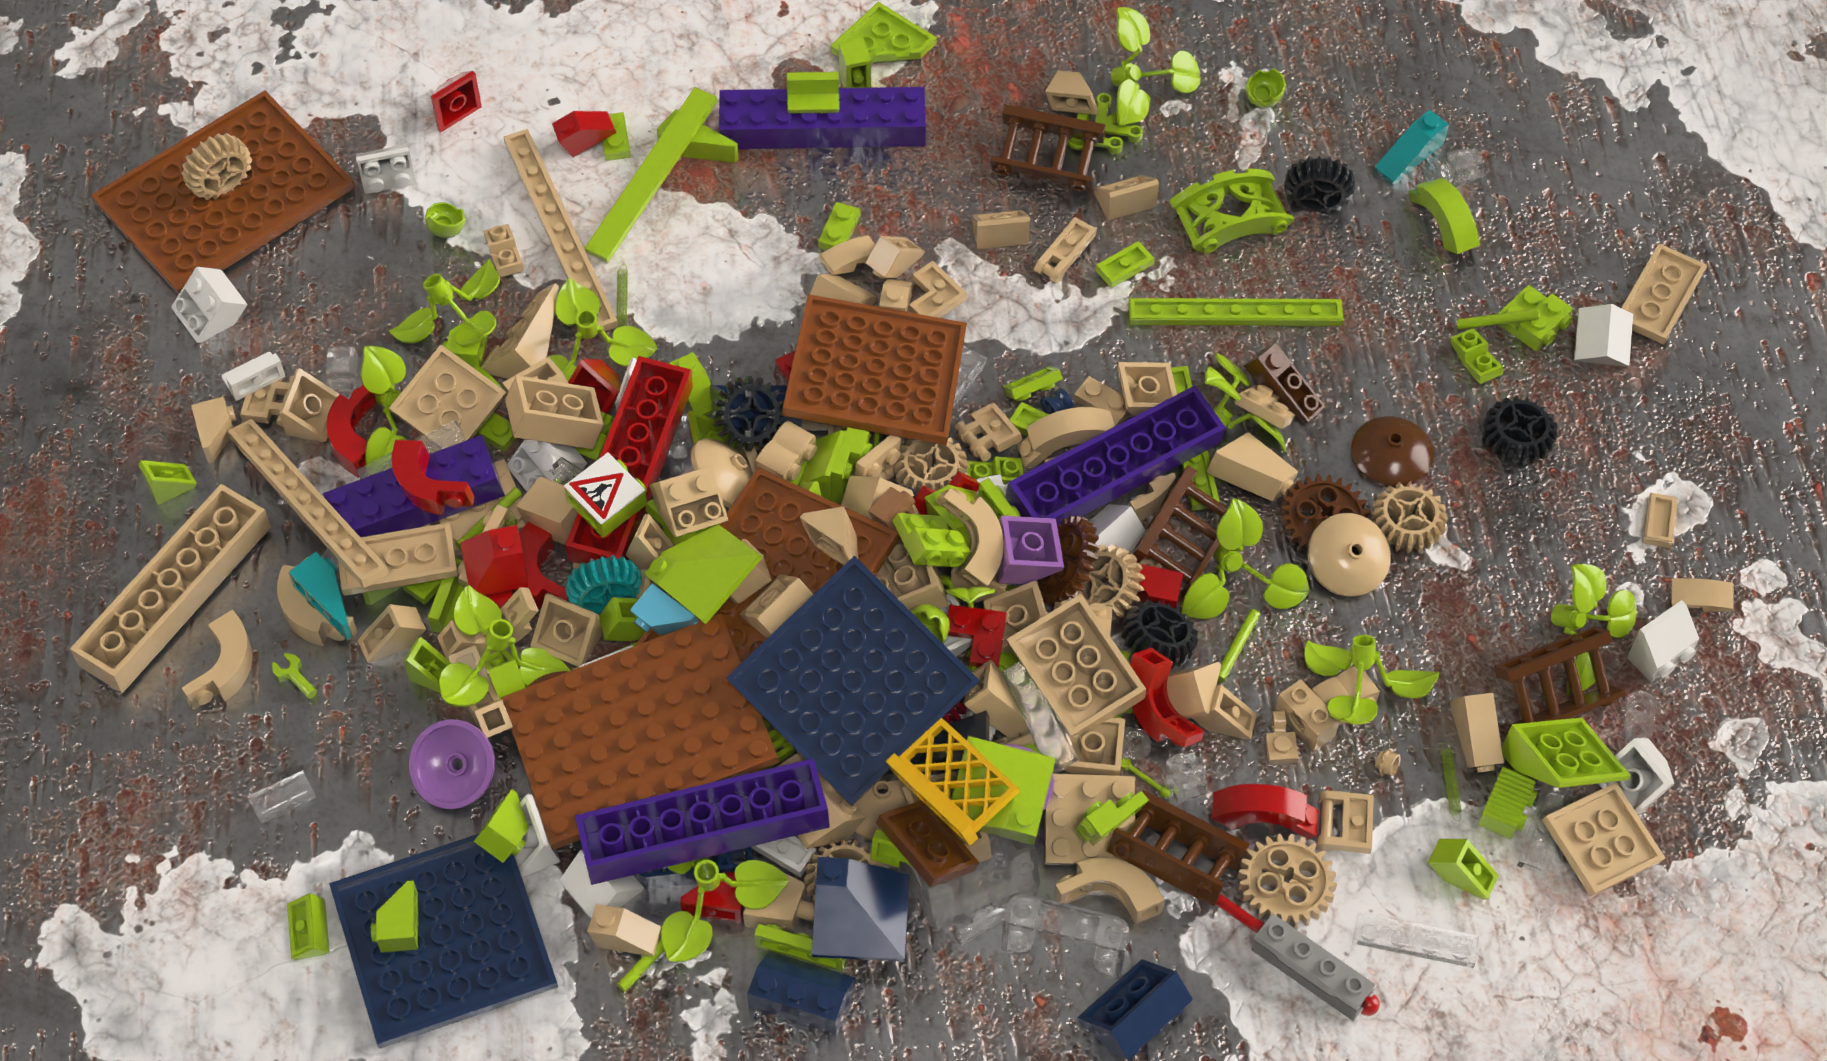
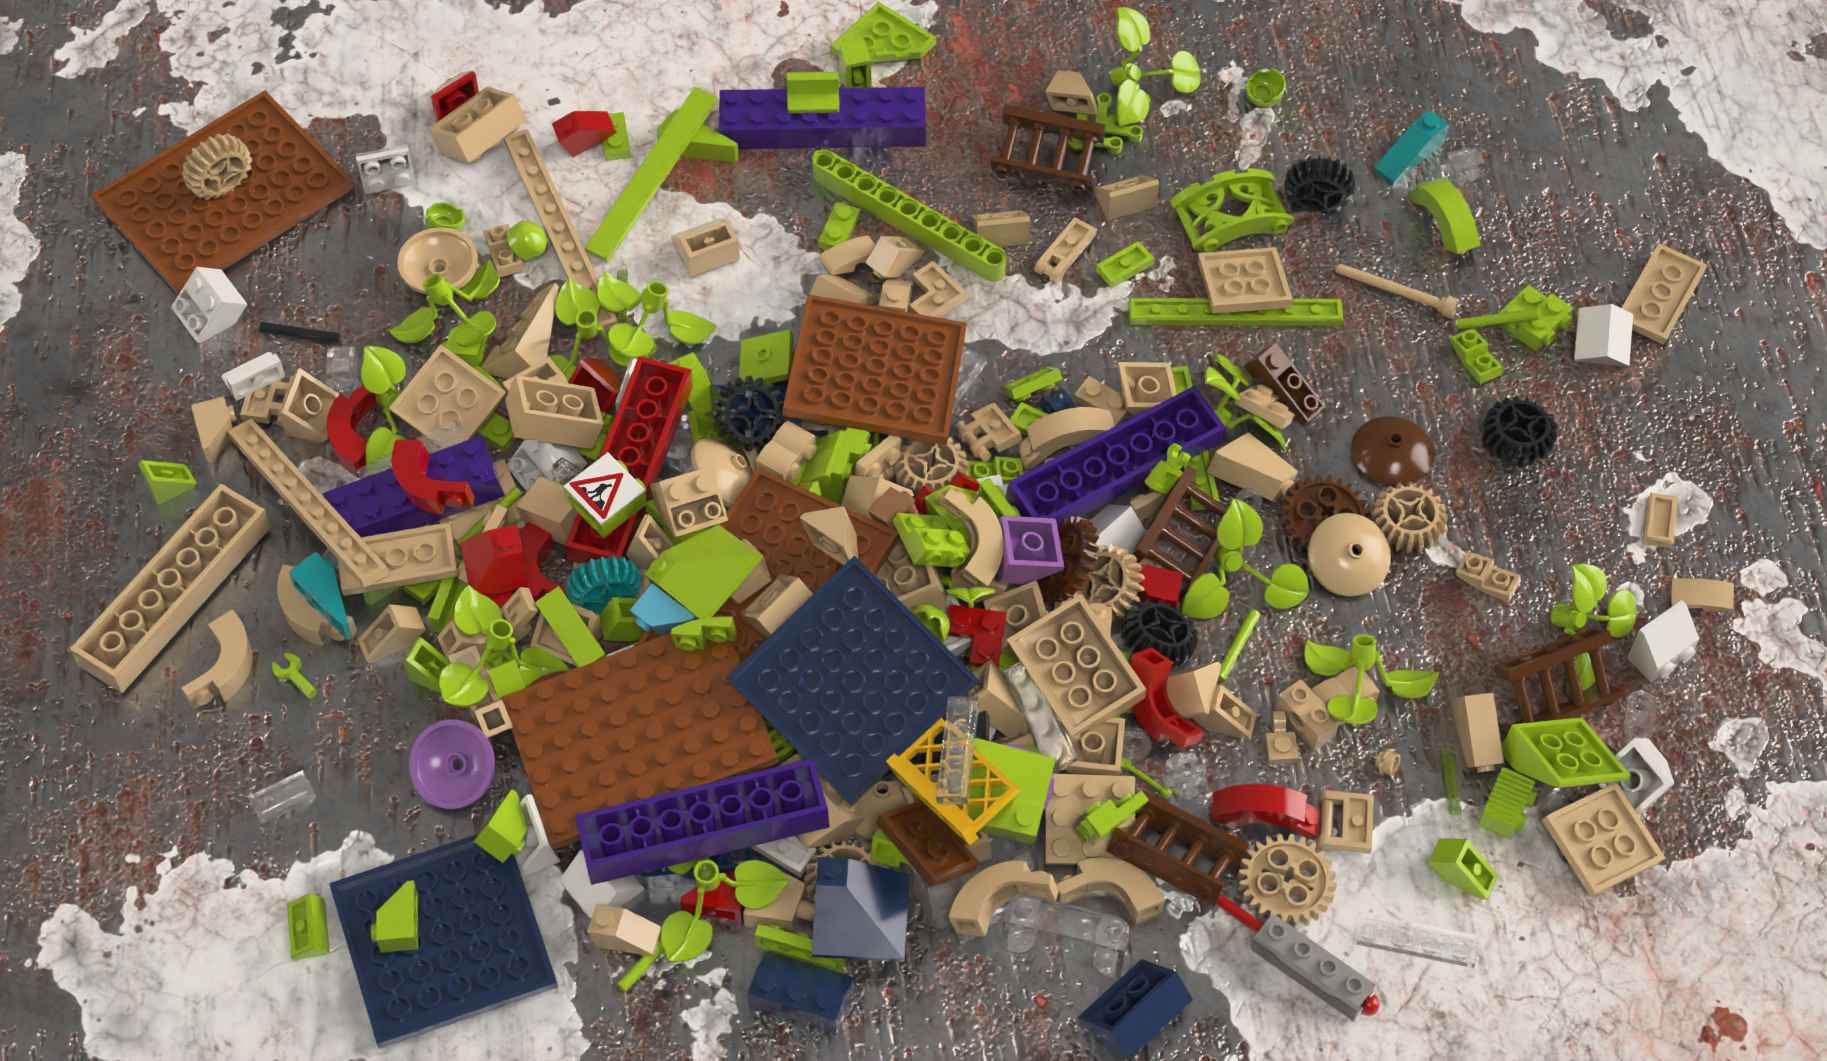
(299, 332): none -> black bar
(434, 252): none -> tan dish
(478, 125): none -> tan brick
(527, 240): none -> lime hair
(570, 628): none -> lime tile
(631, 342): none -> lime plant
(696, 633): none -> lime slope
(707, 246): none -> tan slope
(767, 357): none -> lime plate
(909, 215): none -> lime beam
(957, 750): none -> clear plate
(993, 888): none -> tan arch
(1167, 473): none -> lime plate
(1244, 280): none -> tan plate
(1256, 502): none -> clear plate
(1446, 305): none -> tan piece
(1482, 574): none -> tan slope

